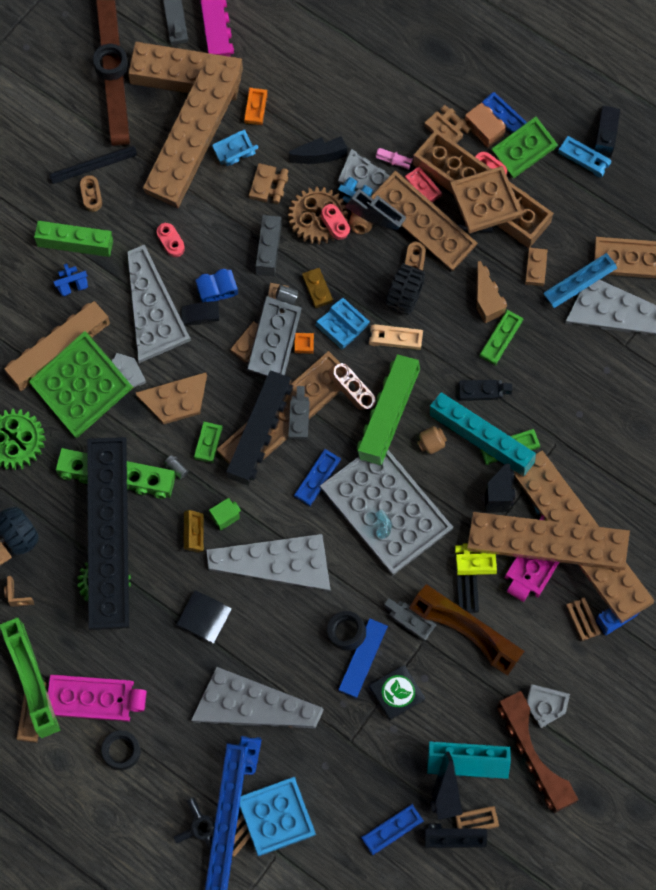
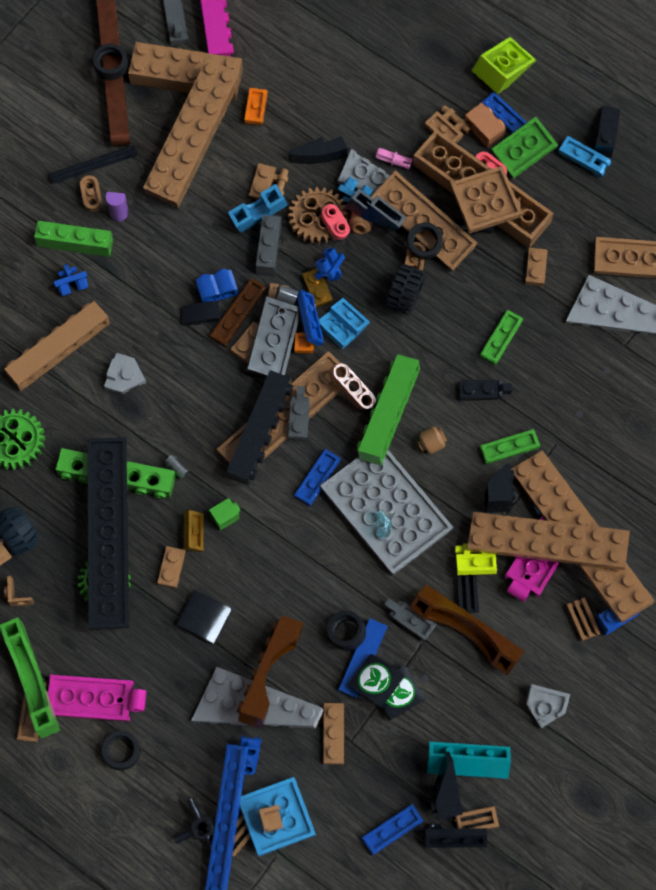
(81, 384): bright green plate -> none
(117, 206): none -> medium lavender brick
(155, 316): light grey wing -> none
(169, 239): coral plate -> none
(171, 567): none -> medium nougat plate
(175, 399): medium nougat wing -> none
(208, 442): bright green plate -> none
(233, 147): dark azure bracket -> none
(238, 312): none -> reddish brown tile
(249, 215): none -> dark azure arch
(256, 704): none -> reddish brown arch
(270, 819): none -> medium nougat panel
(282, 561): light grey wing -> none
(310, 318): none -> blue tile
(329, 265): none -> blue hips
(333, 733): none -> medium nougat plate
(376, 680): none -> slope
(396, 337): light nougat plate -> none
(423, 184): coral plate -> none
(424, 227): none -> black tyre
(482, 434): teal brick -> none
(488, 300): medium nougat slope -> none
(503, 64): none -> lime slope
(556, 789): copper arch -> none
(580, 280): dark azure plate -> none

